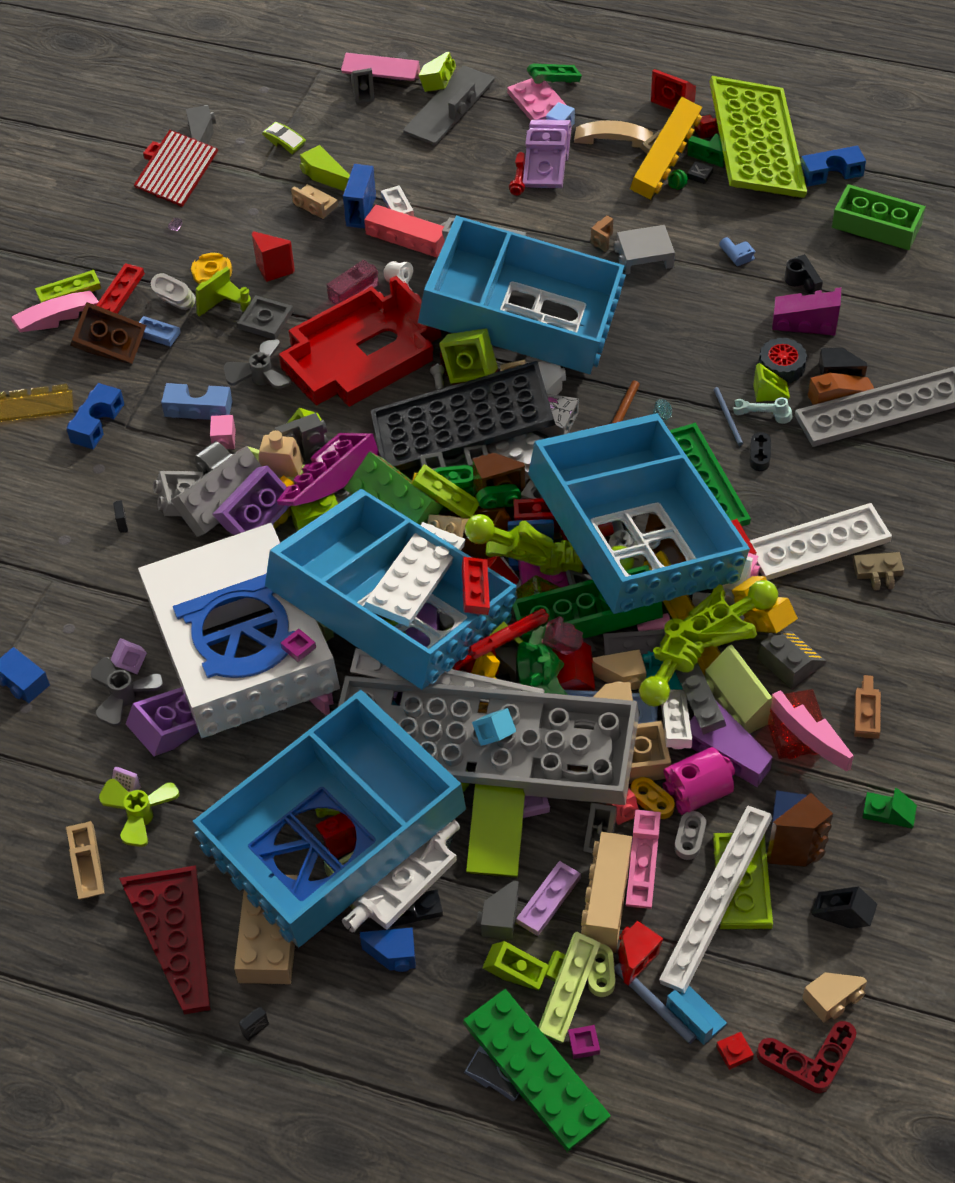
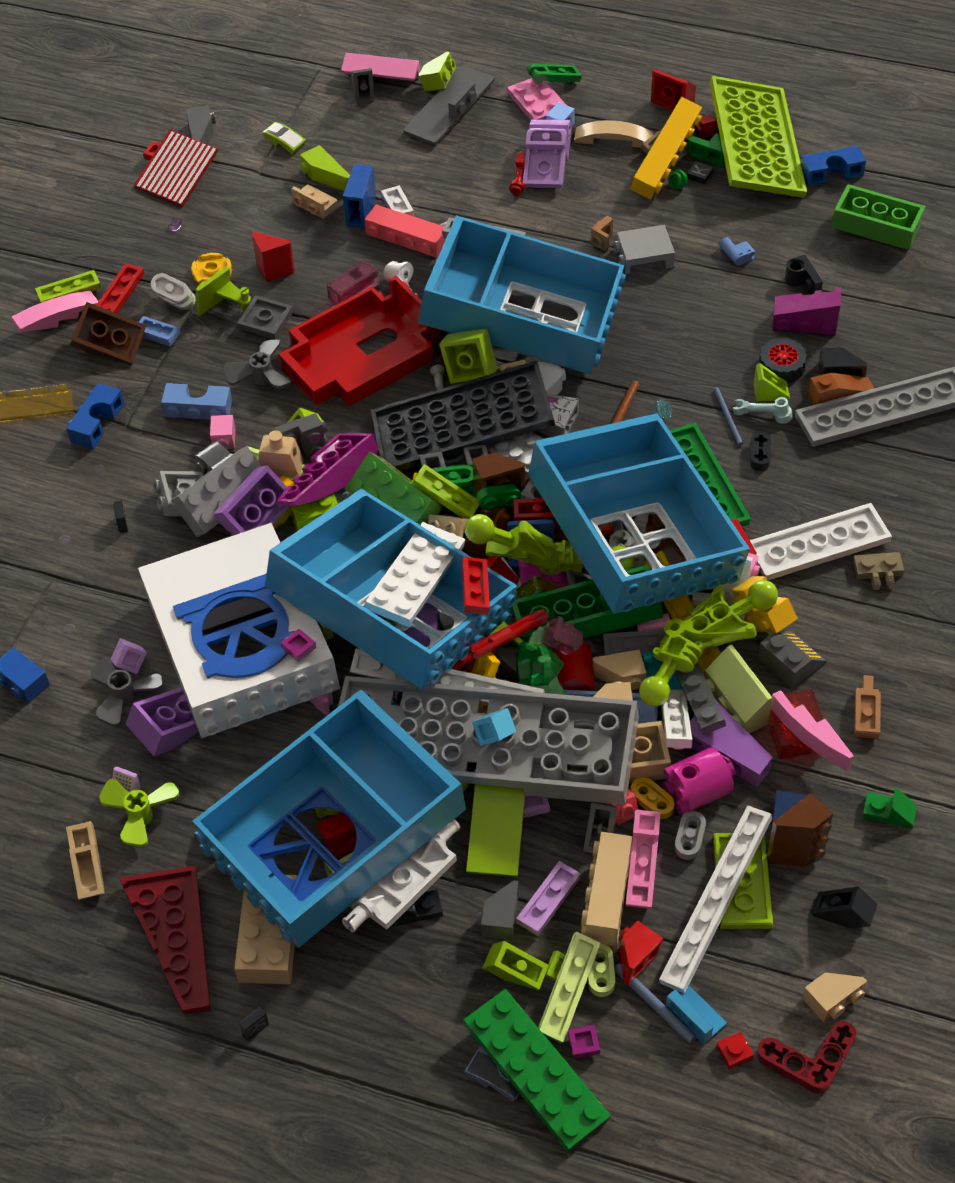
(391, 948): blue slope -> none

